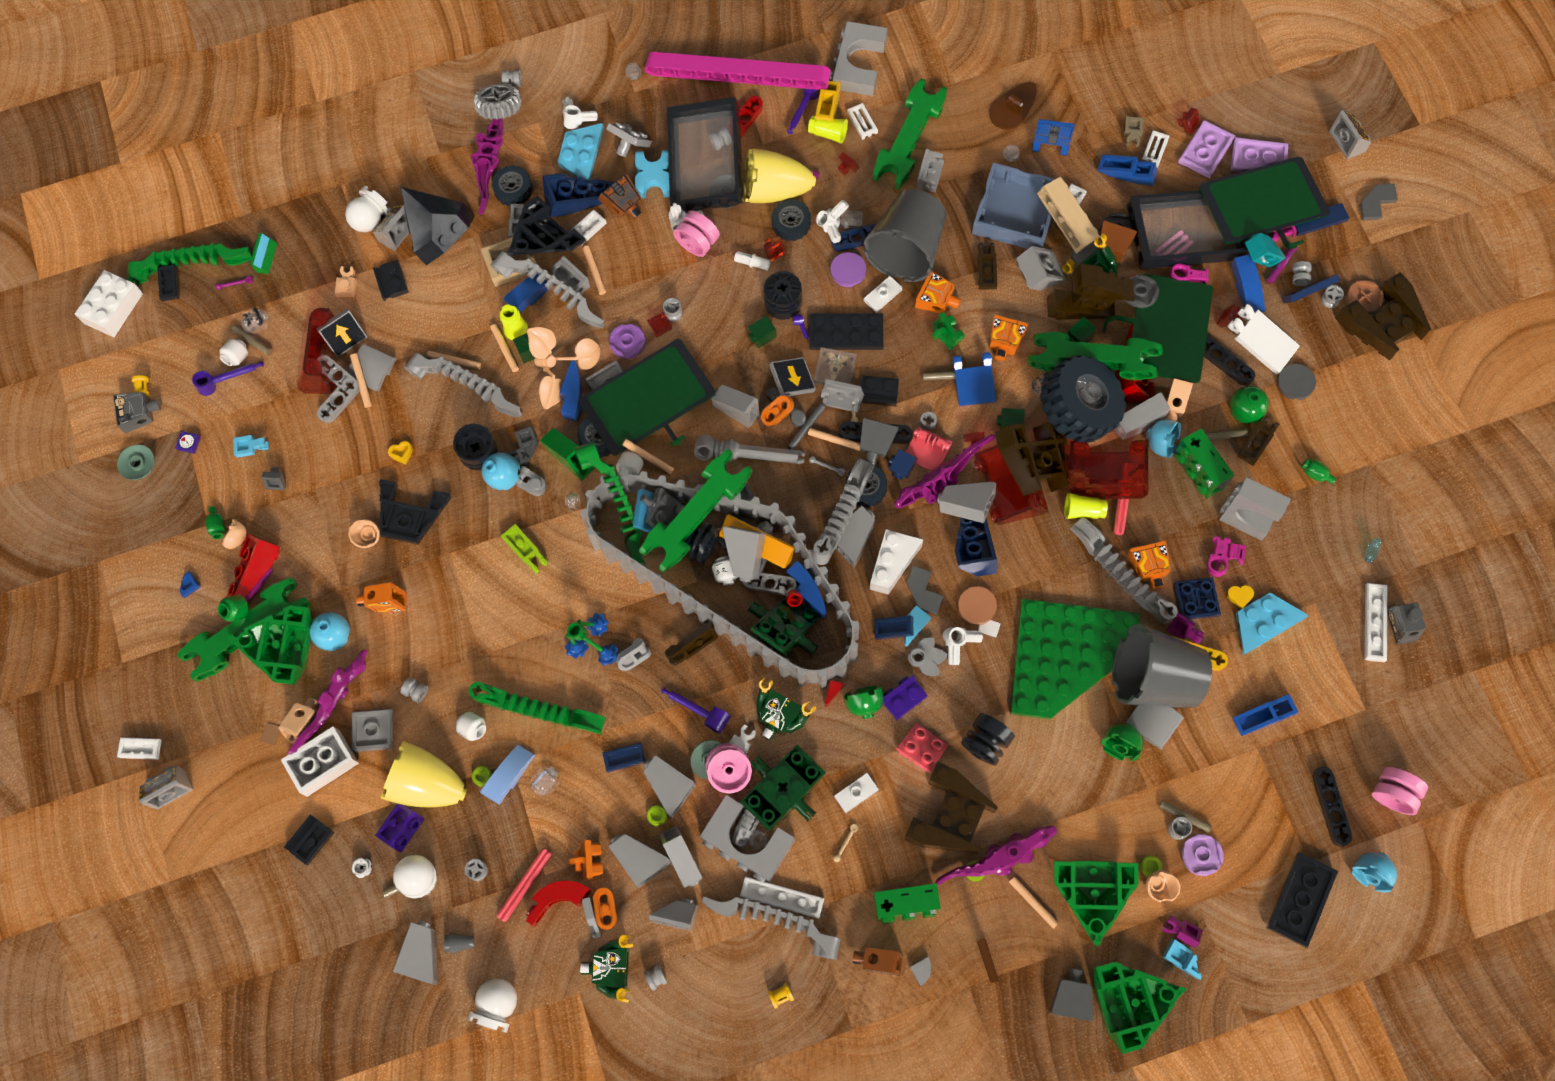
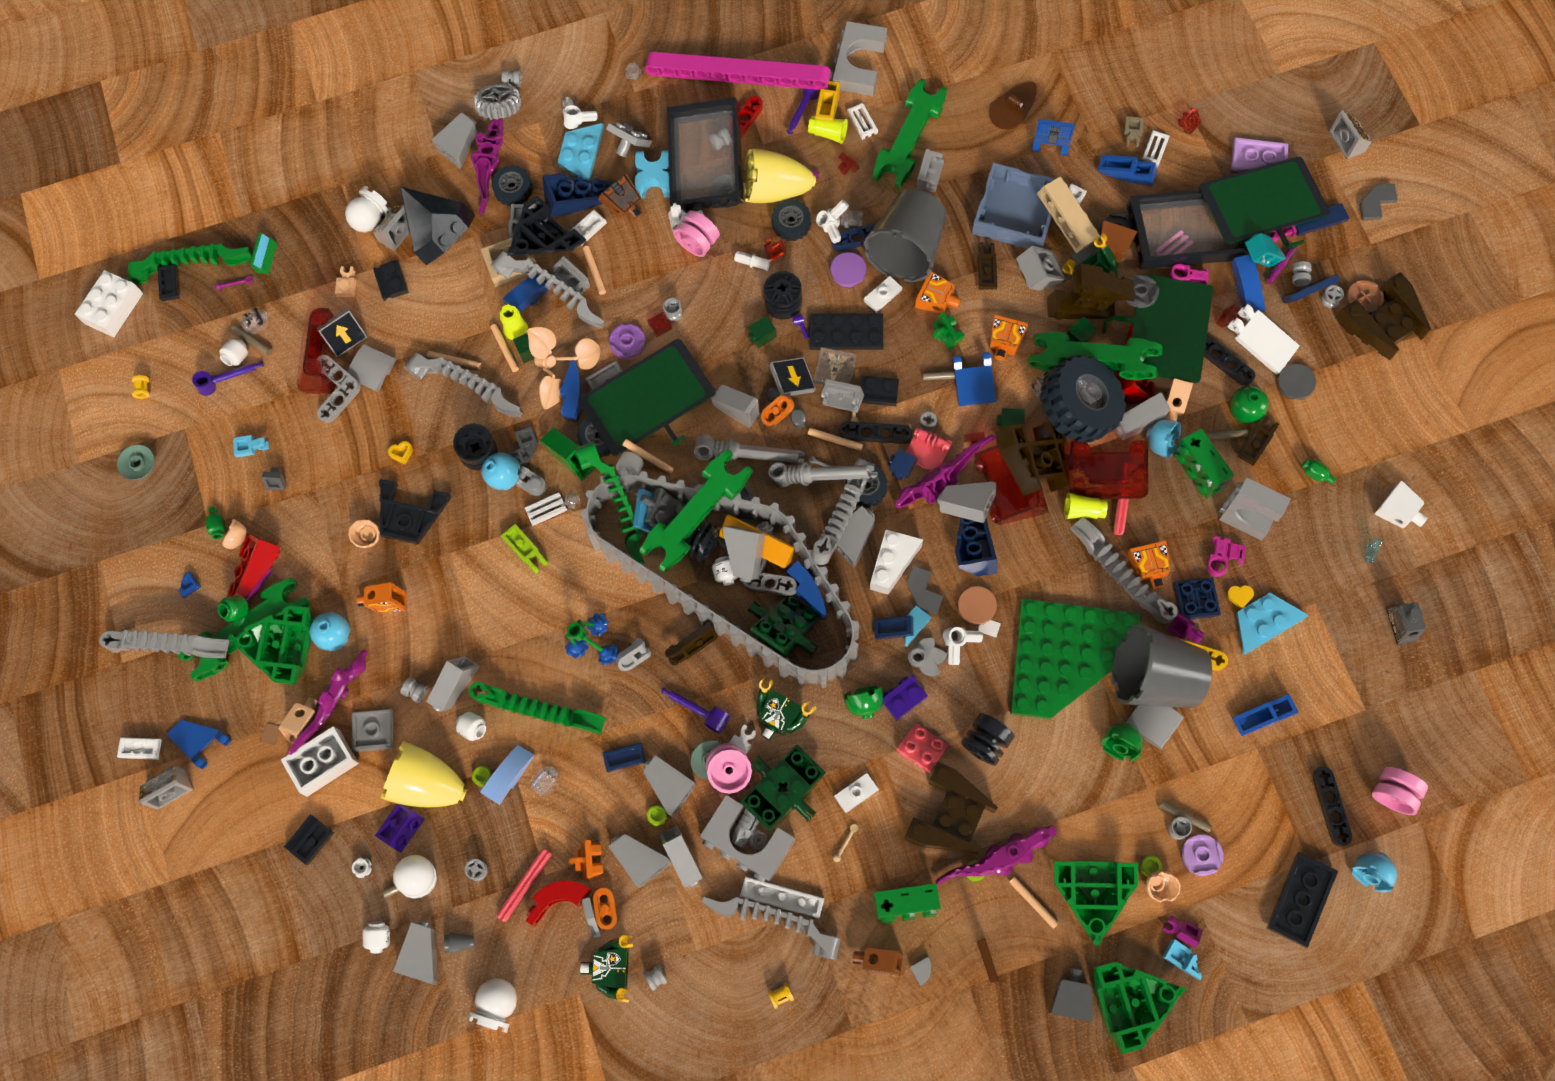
(134, 410): dark grey torso -> none
(166, 642): none -> light grey piece
(187, 442): tile -> none
(194, 739): none -> blue flag
(361, 381): light nougat bar -> none
(376, 936): none -> white head
(451, 683): none -> light grey slope
(456, 139): none -> light grey slope
(548, 500): none -> white tile
(677, 915): light grey slope -> none
(784, 475): none -> light grey piece
(793, 600): red hinge -> none
(804, 429): dark grey bar -> none
(833, 690): red piece -> none
(876, 439): dark grey torso -> none
(1011, 149): clear plate -> none
(1206, 149): lavender tile -> none
(1375, 622): white tile -> none
(1402, 507): none -> white torso

